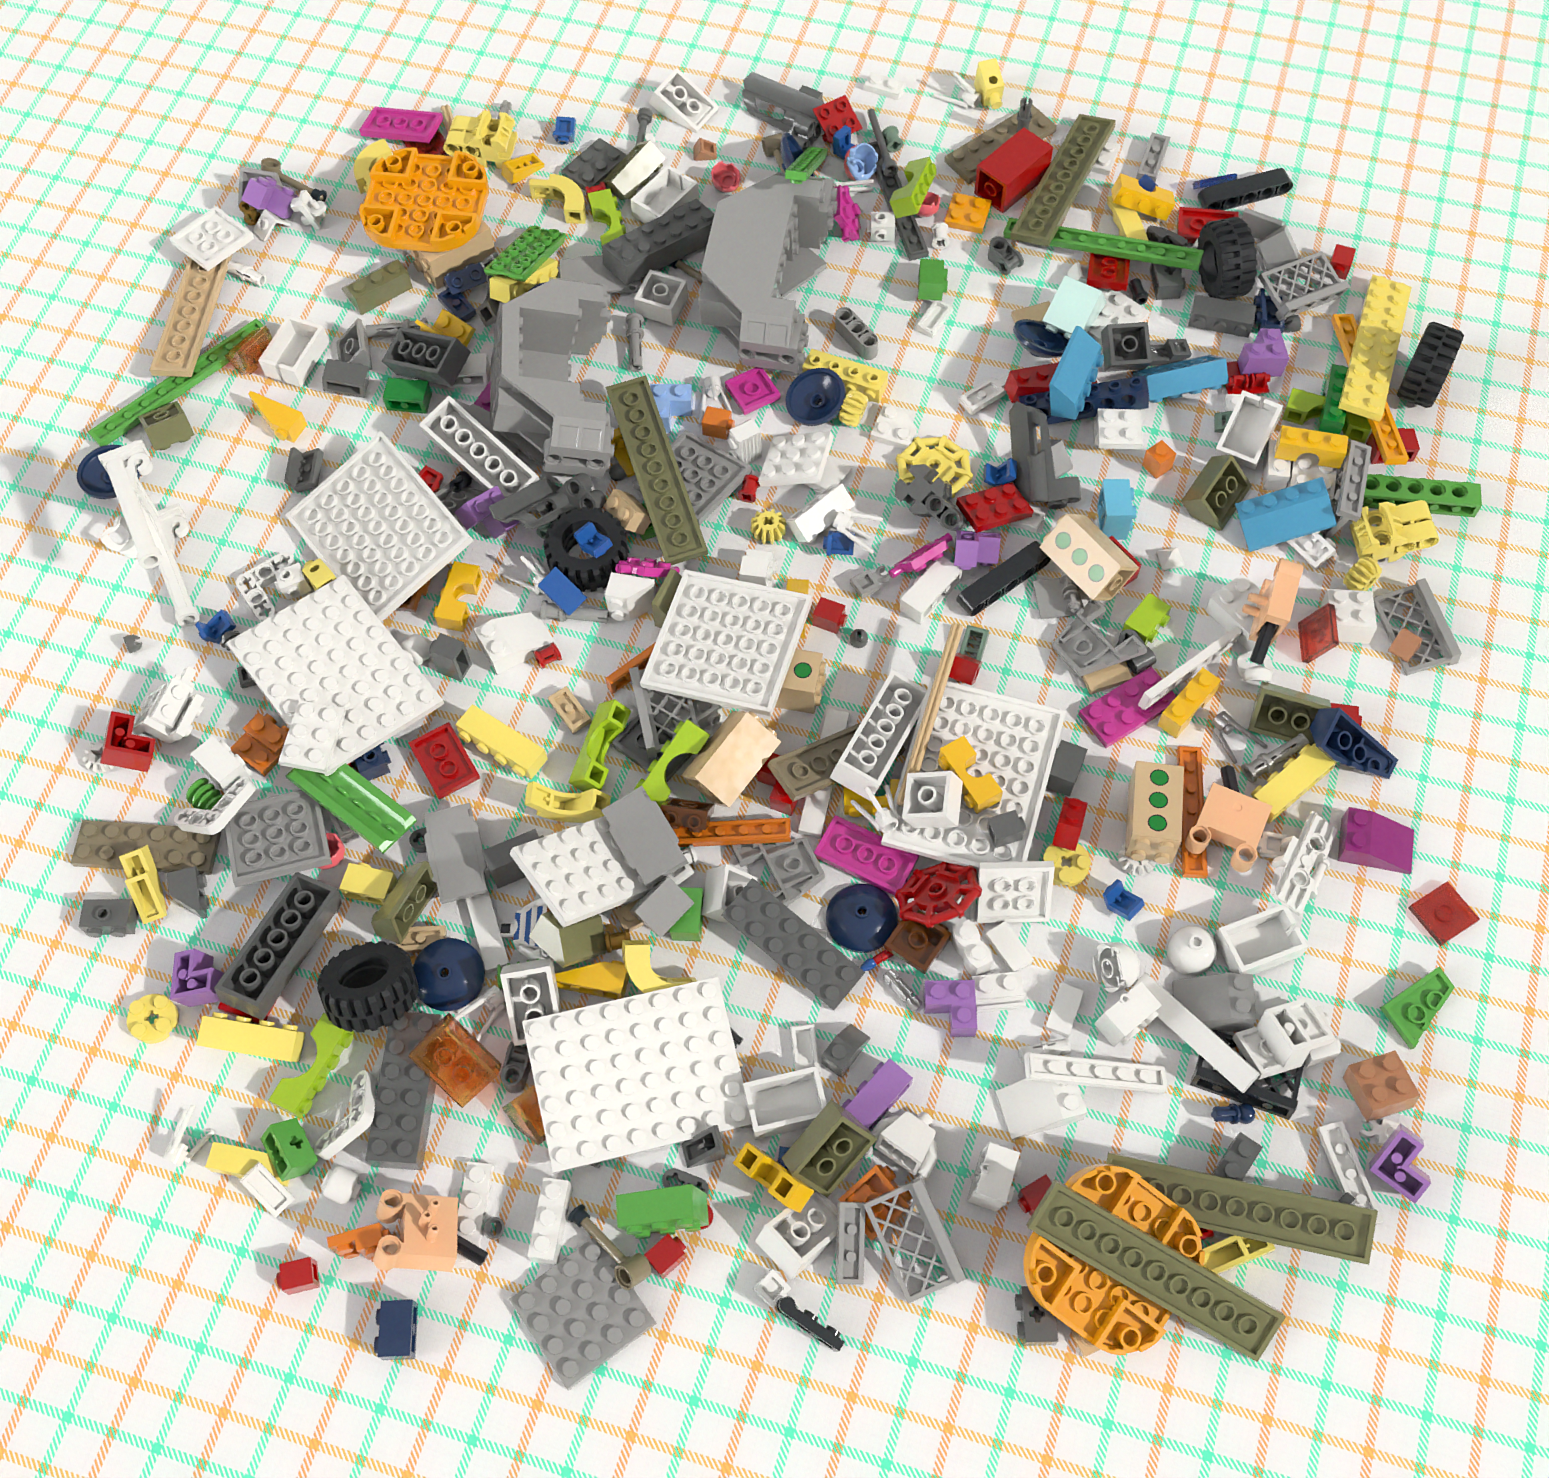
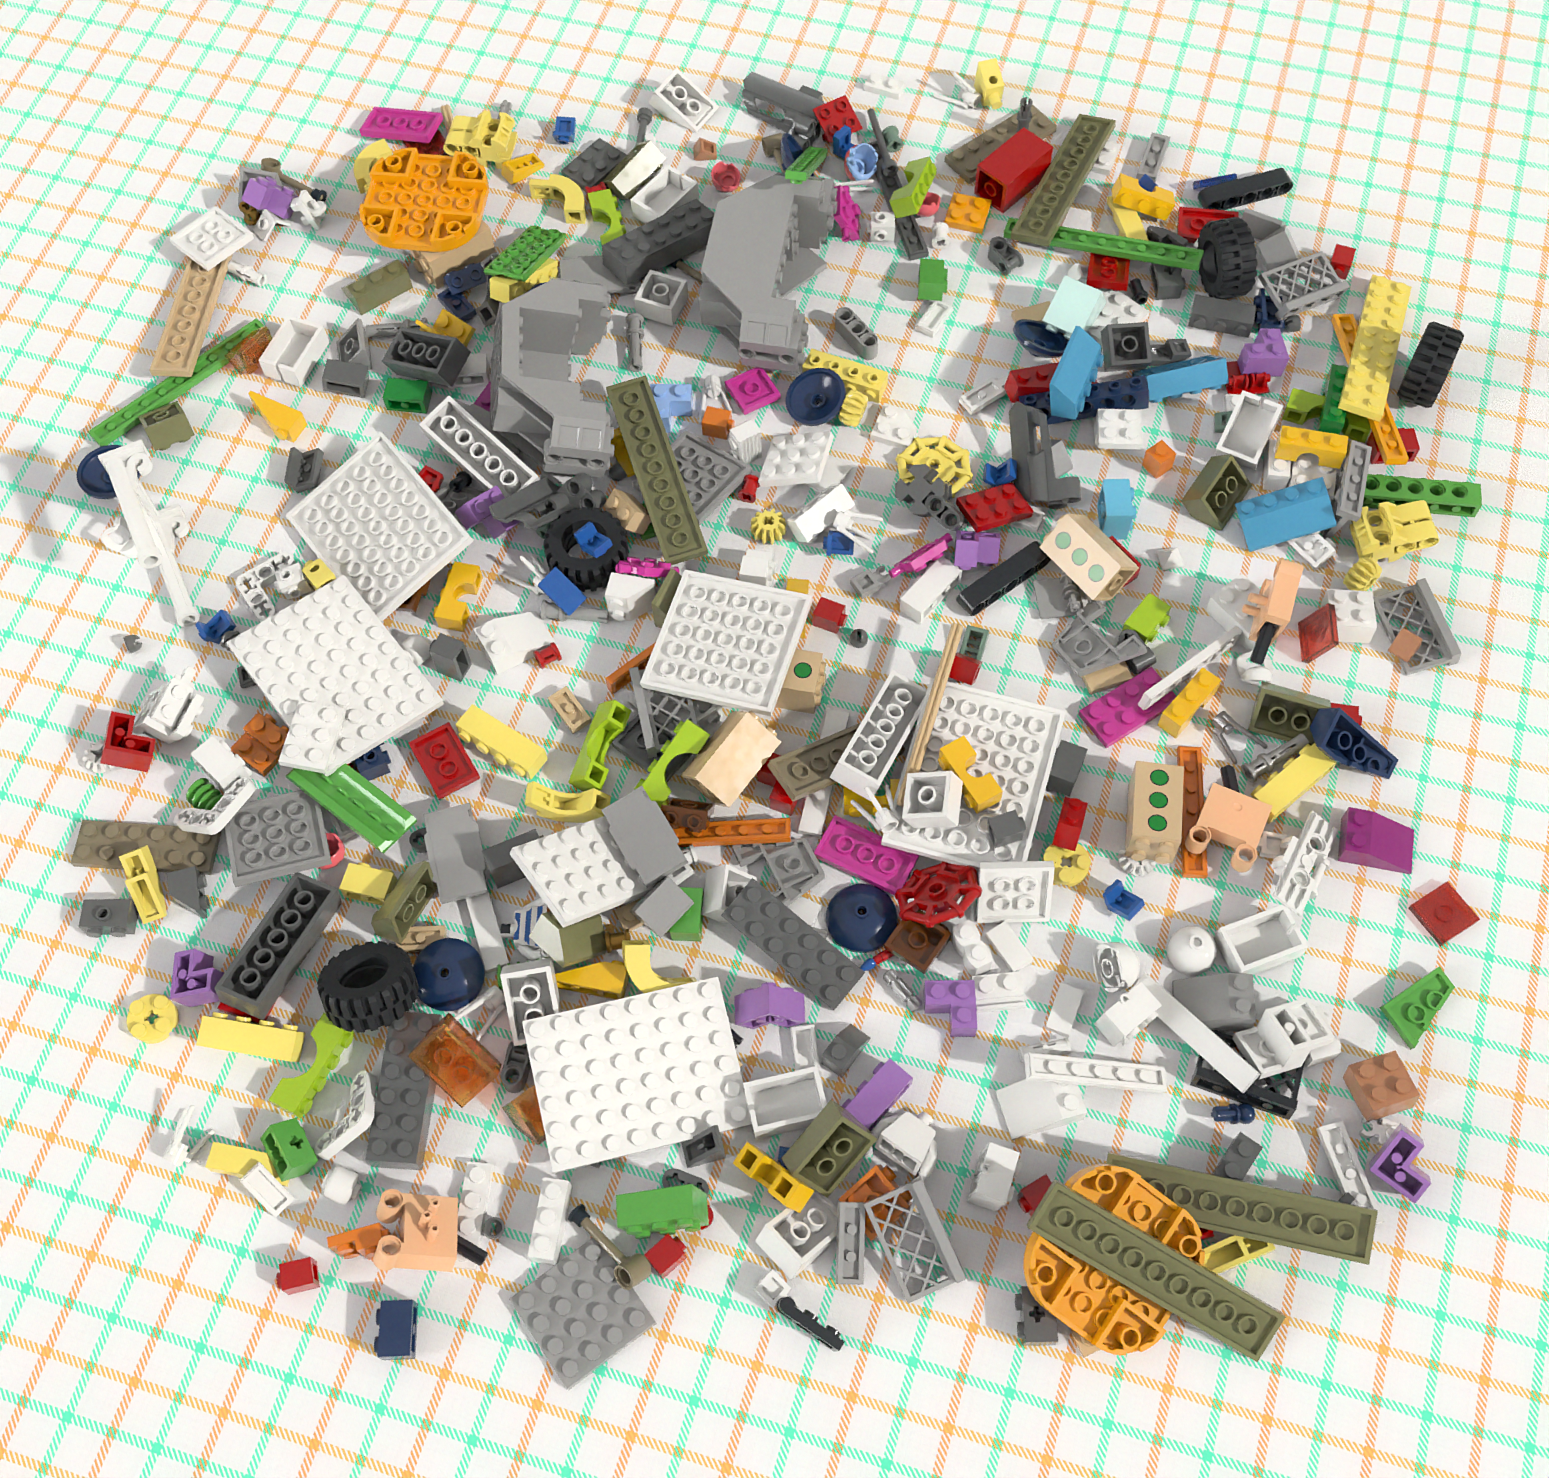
(769, 1006): none -> medium lavender brick

